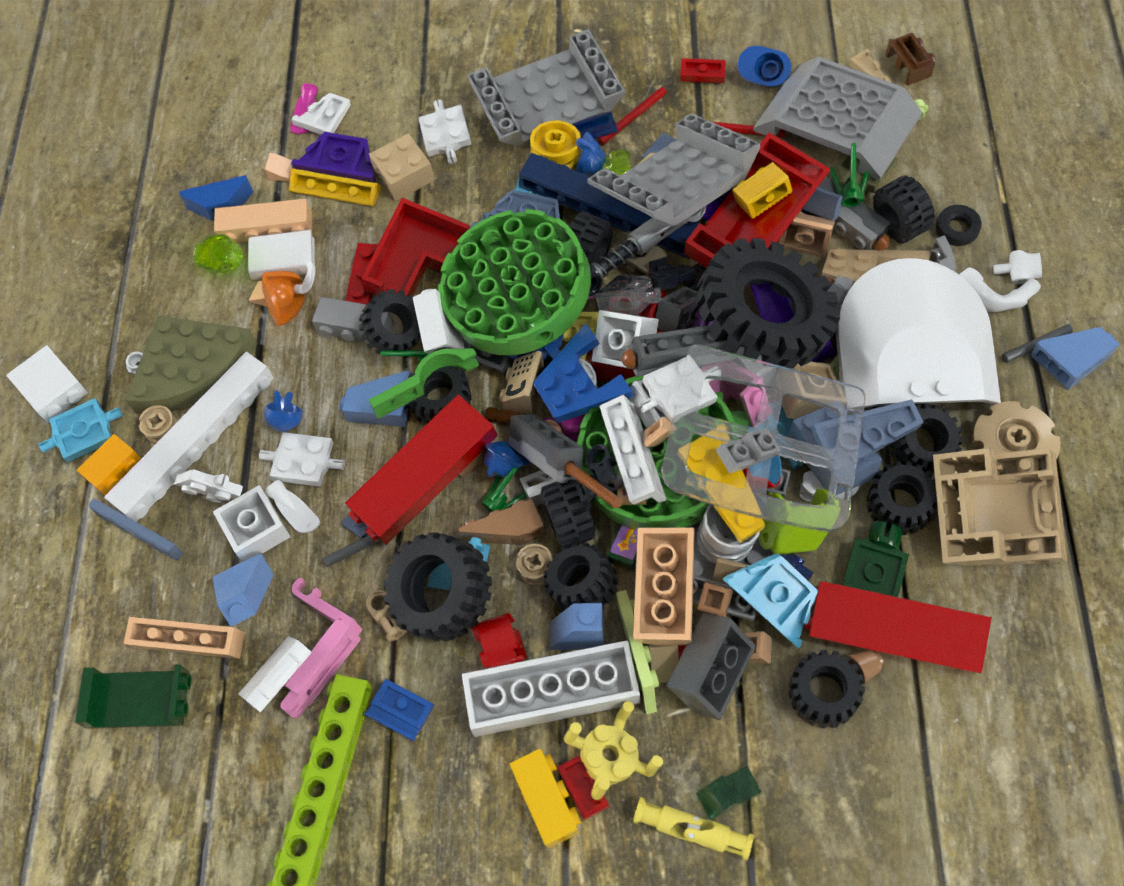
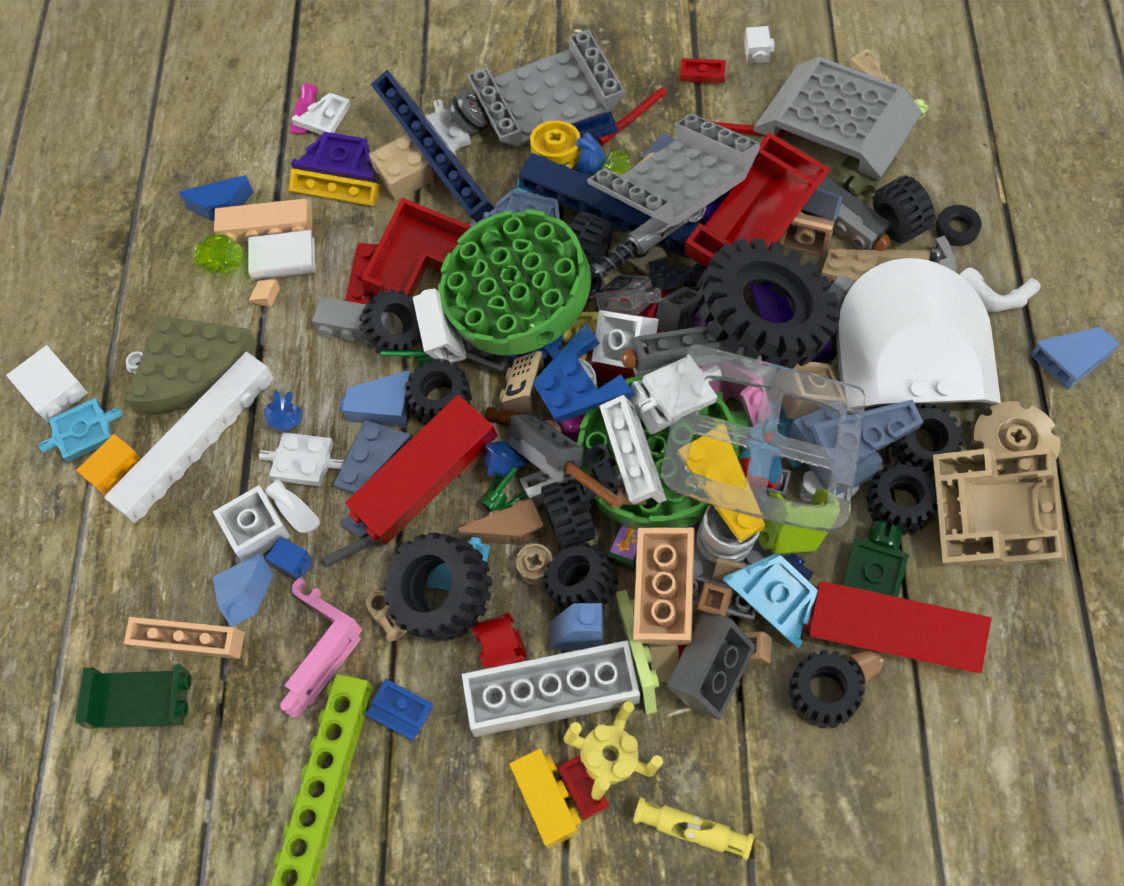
(135, 529): sand blue tile -> none
(156, 422): tan wheel -> none
(216, 487): white plate -> none
(274, 673): white piece -> none
(278, 167): light nougat slope -> none
(286, 293): orange hat -> none
(289, 558): none -> blue brick
(369, 453): none -> sand blue wing
(413, 387): bright green piece -> none
(432, 146): none -> dark blue brick
(468, 111): none -> dark grey head
(657, 432): light nougat slope -> none
(728, 792): clear green slope -> none
(749, 450): light grey slope -> none
(758, 44): none -> white brick
(762, 190): yellow brick -> none
(764, 65): blue piece -> none
(851, 192): green plant -> none
(912, 55): reddish brown window -> none
(1021, 267): white piece -> none
(1029, 347): dark grey bar -> none

